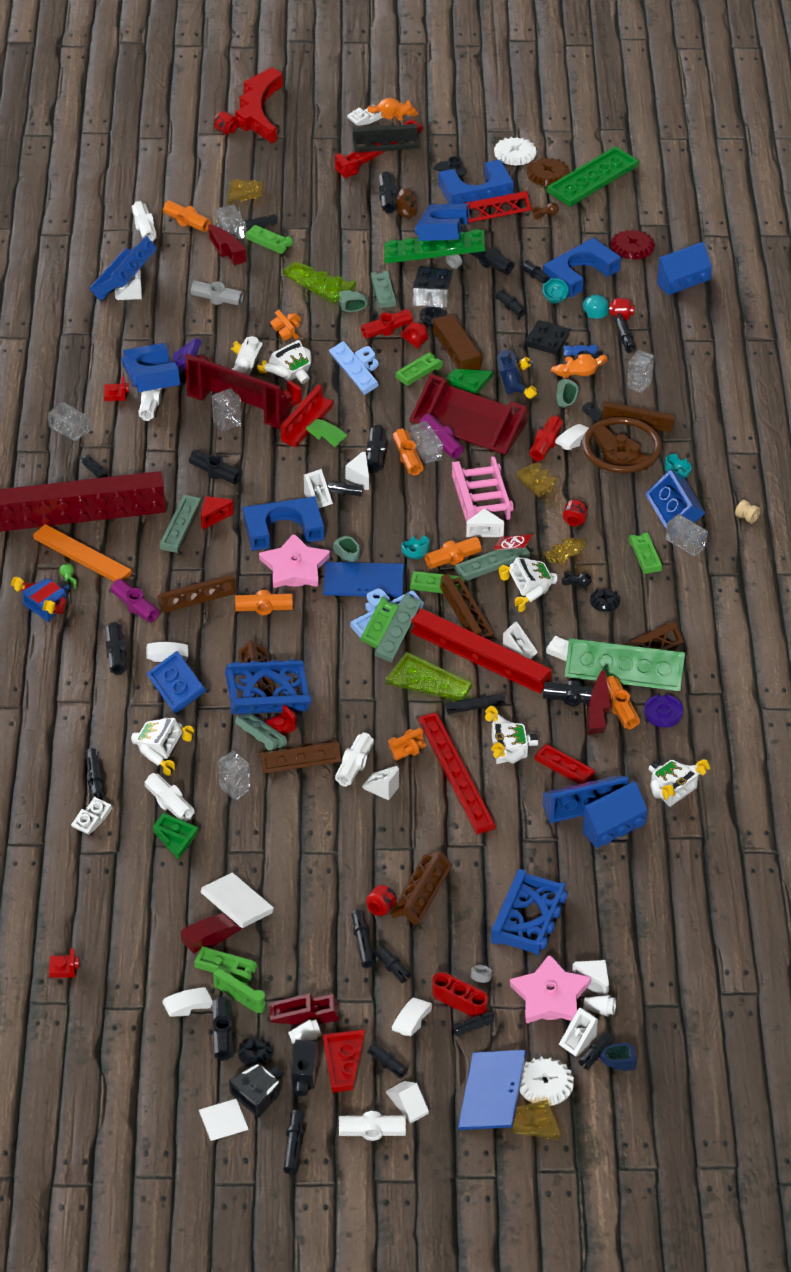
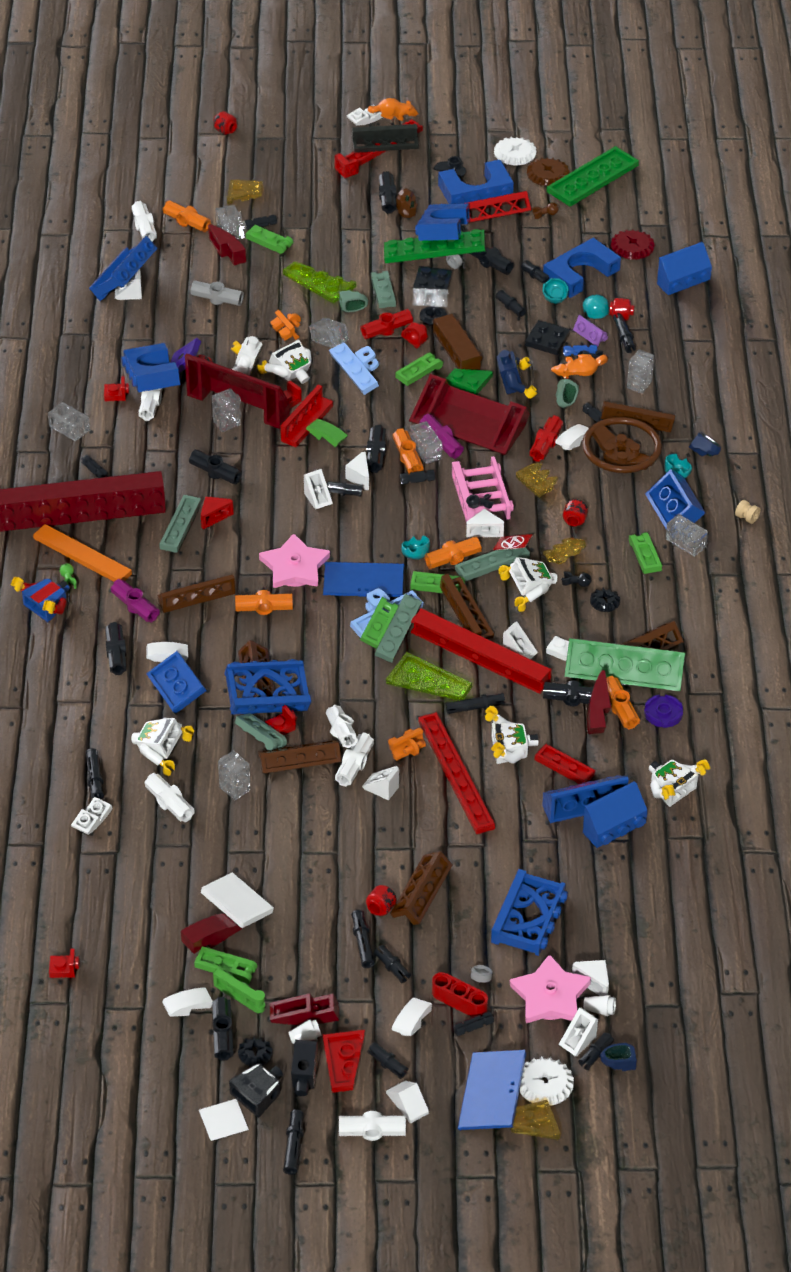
(175, 834): green wing -> none
(255, 95): red arch -> none
(302, 511): blue arch -> none
(329, 332): none -> clear brick
(341, 726): none -> white piece
(347, 549): sand green rock -> none
(415, 477): none -> black axle
(474, 501): none -> black arm
(589, 331): none -> medium lavender hinge
(705, 445): none -> dark blue rock

